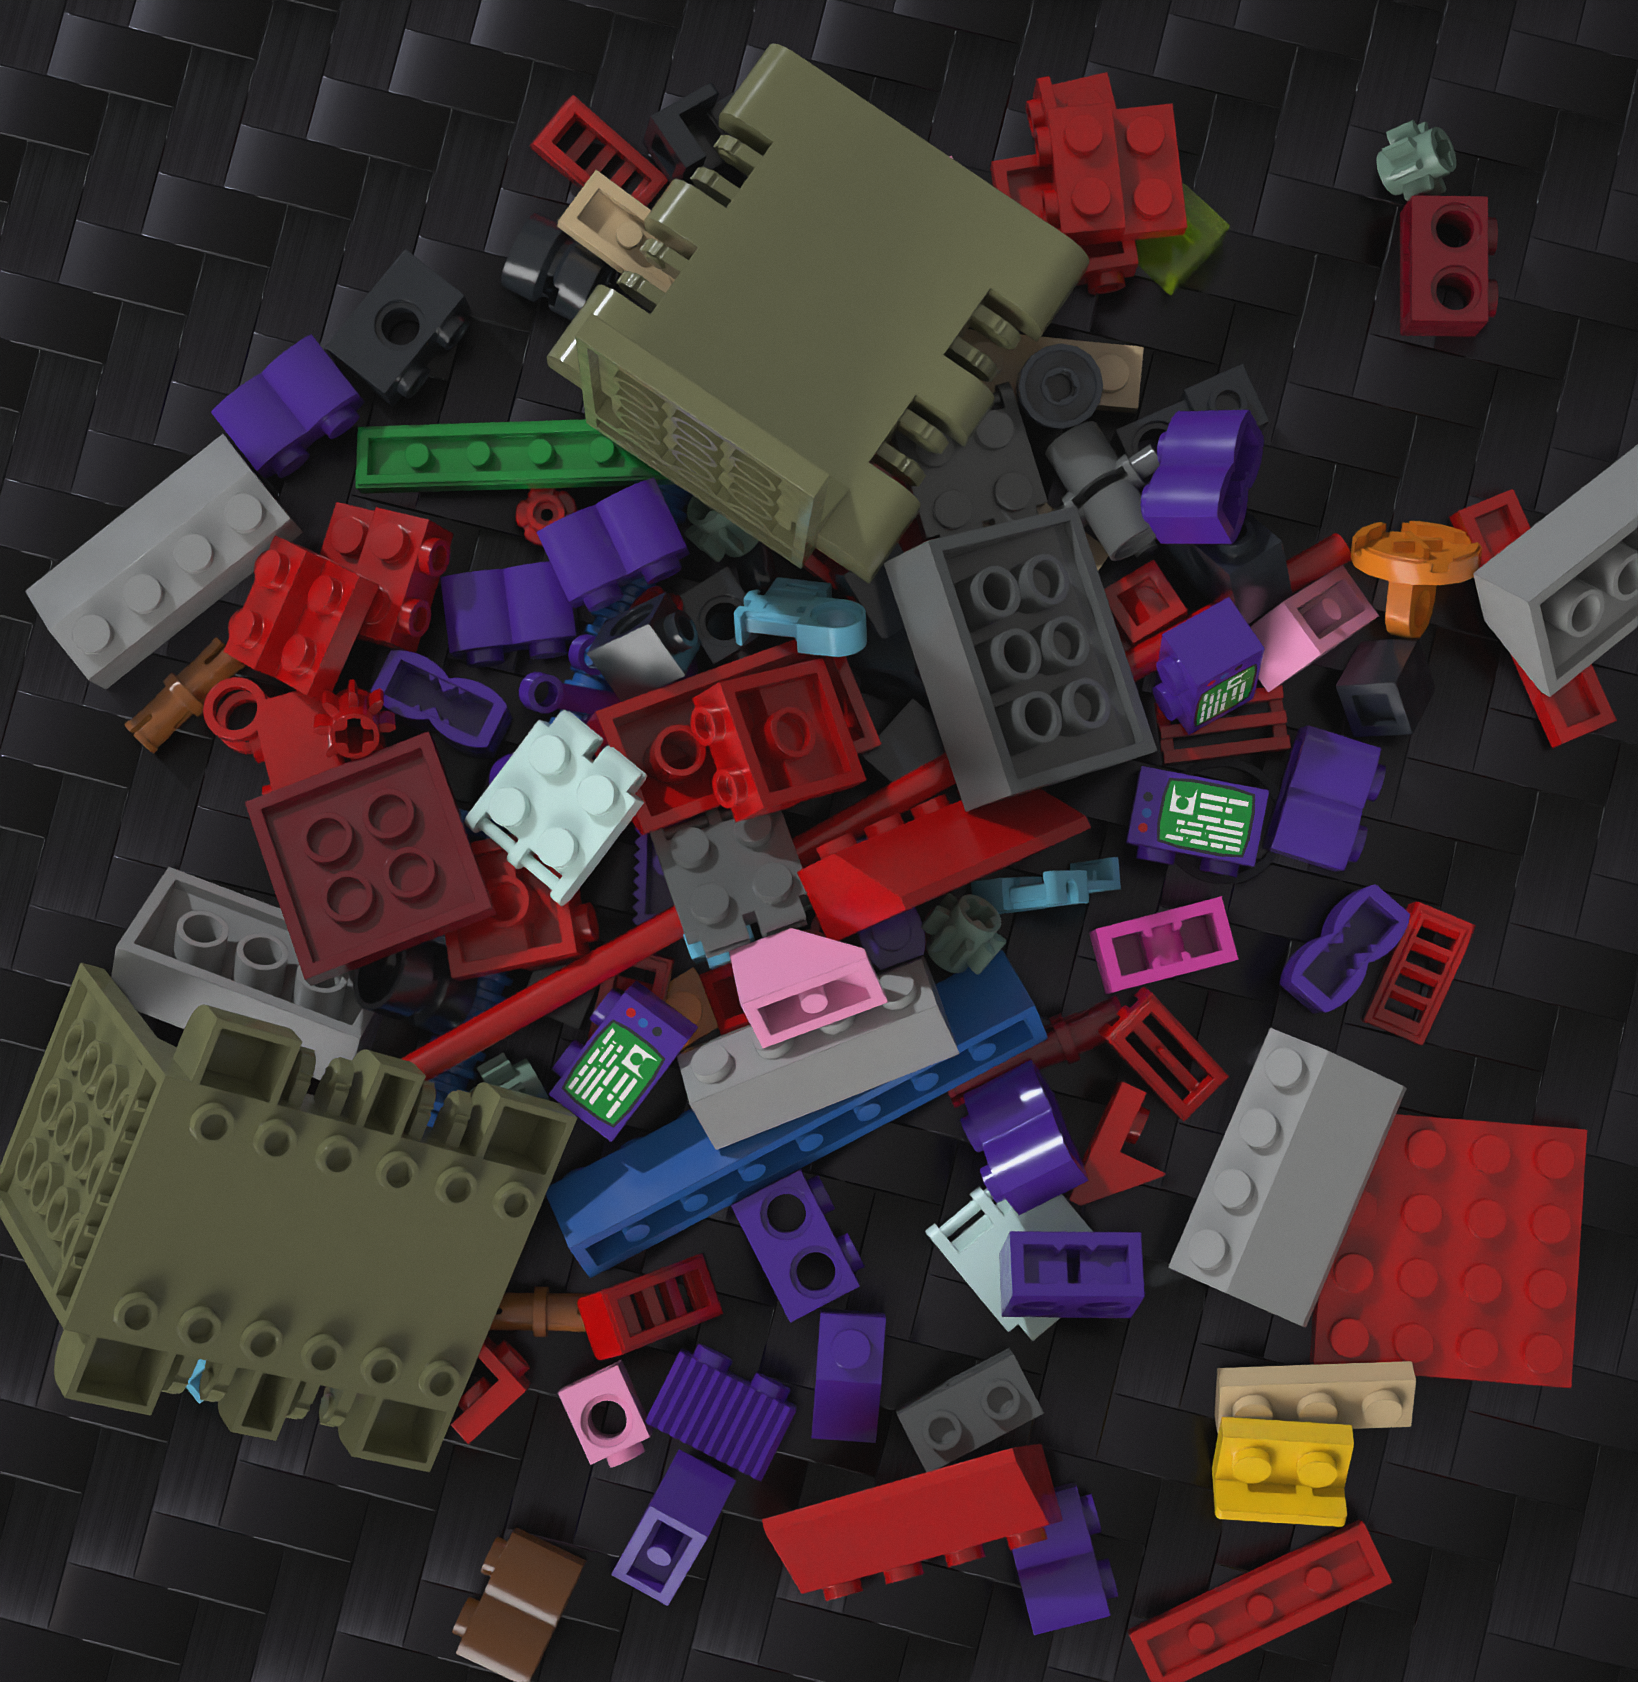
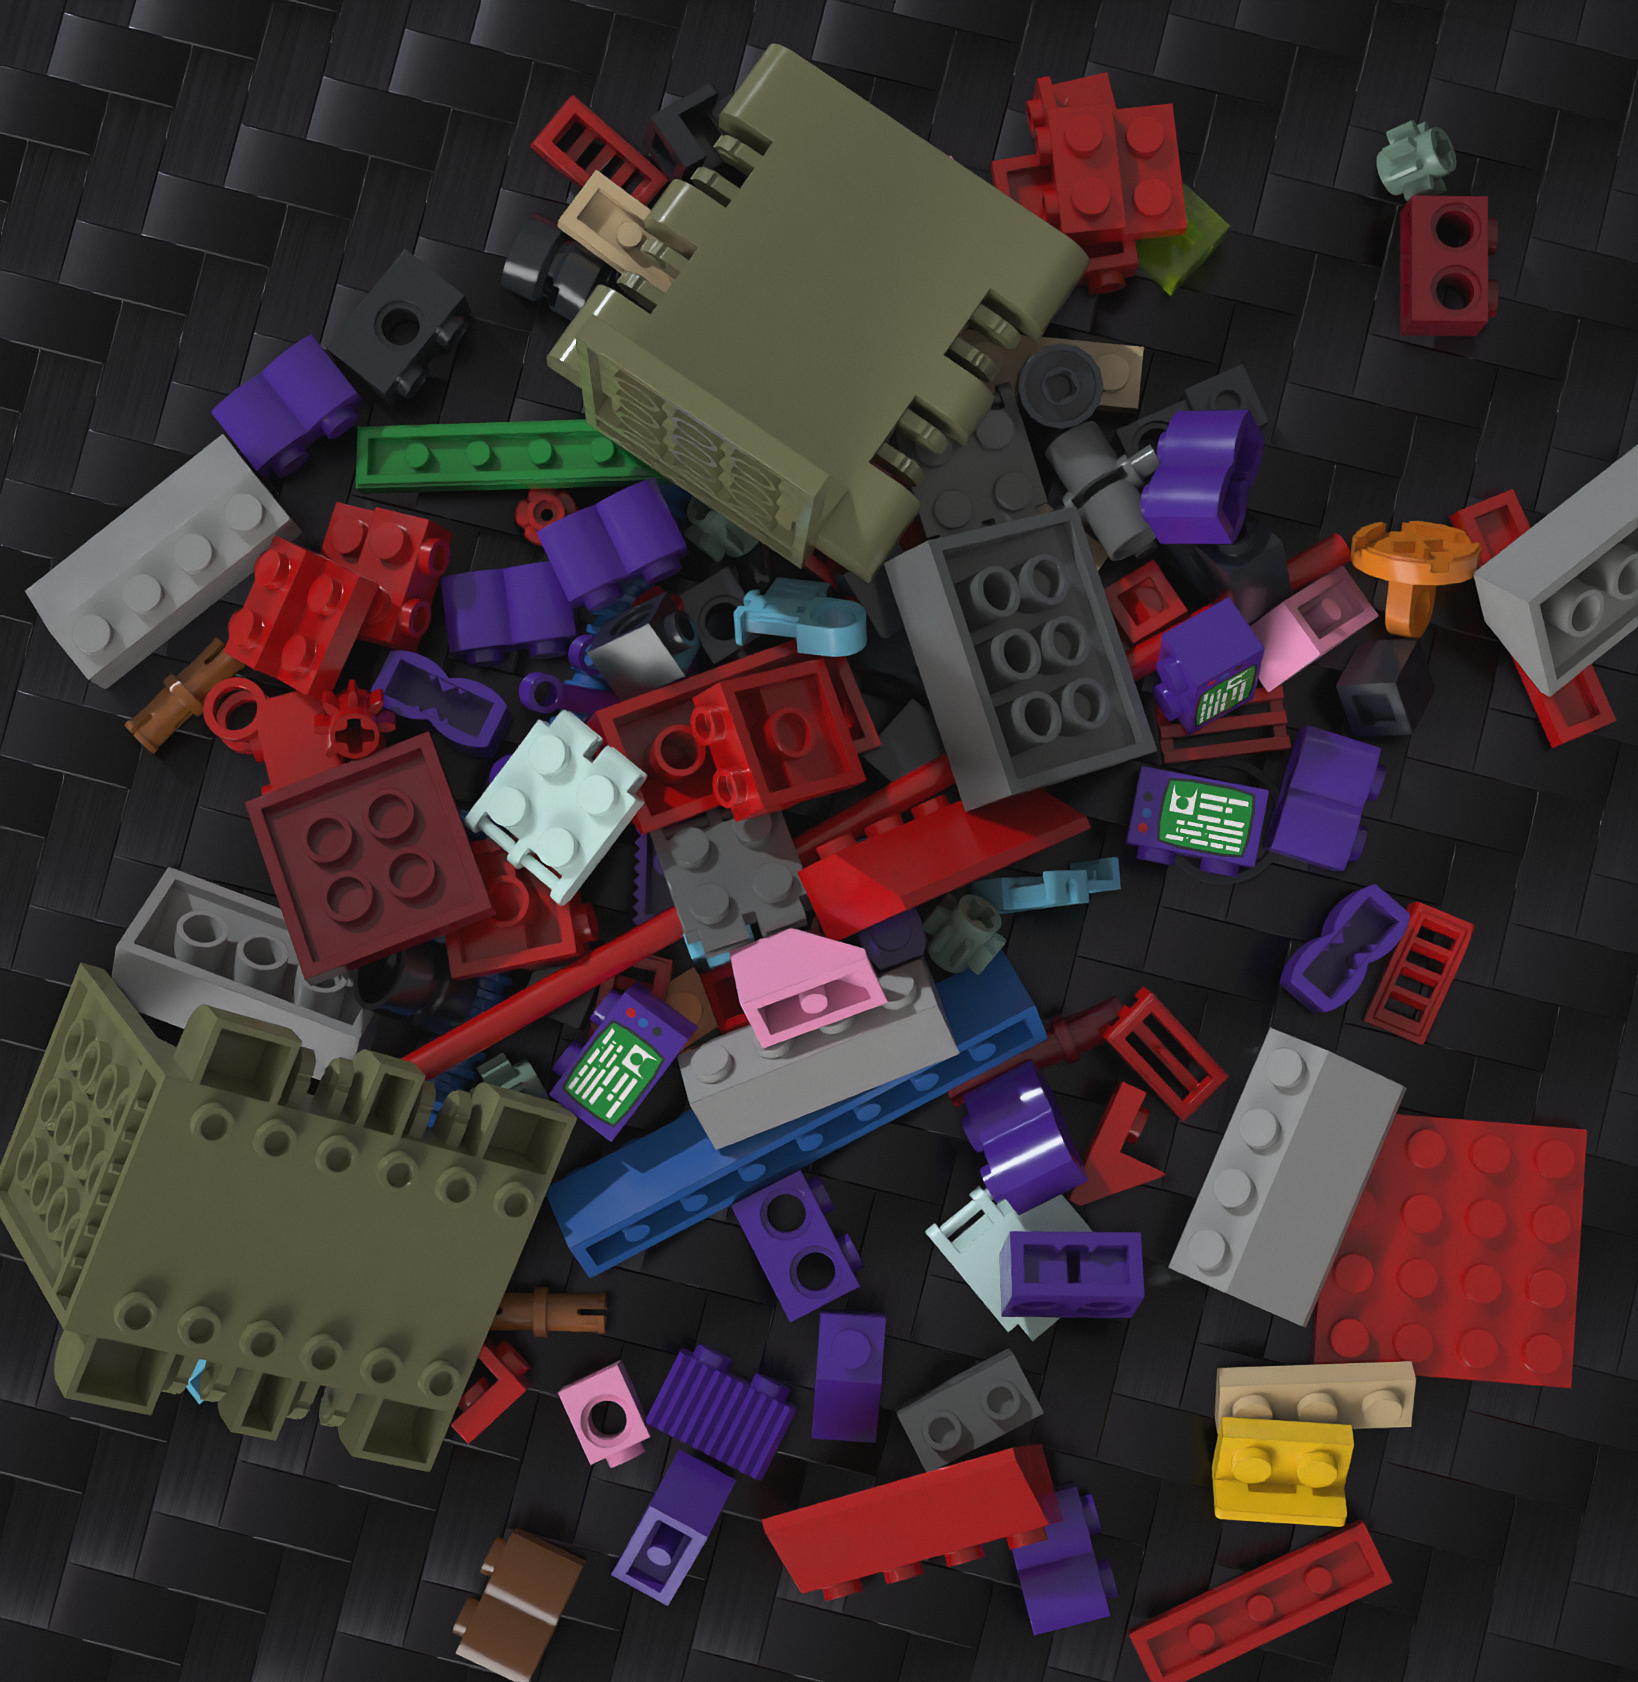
(613, 1320): red slope -> none
(1163, 945): dark pink brick -> none

